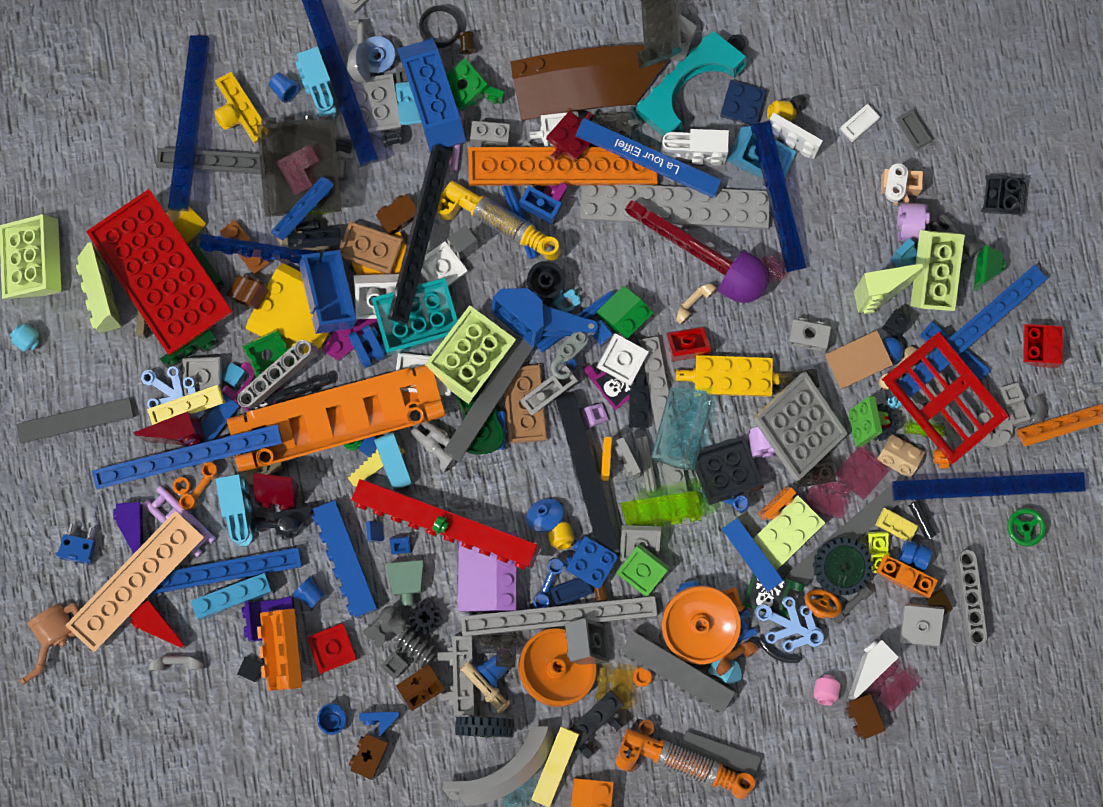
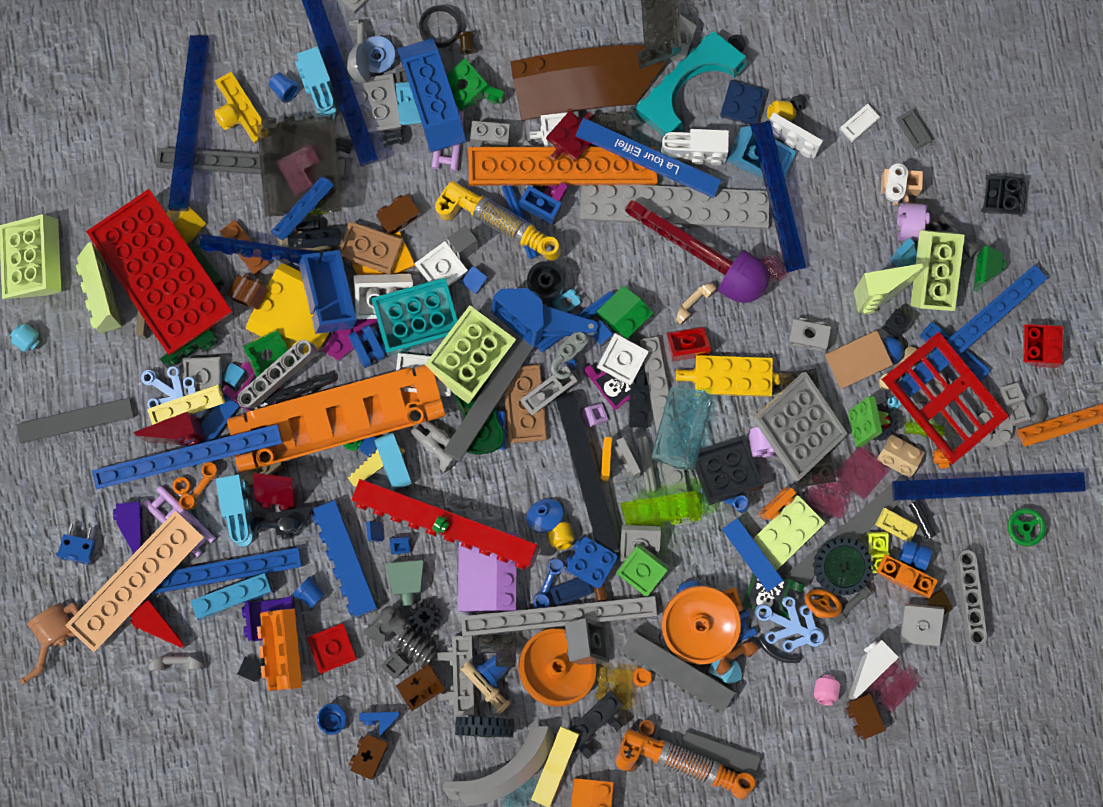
(419, 235): black plate -> none
(474, 280): none -> blue slope

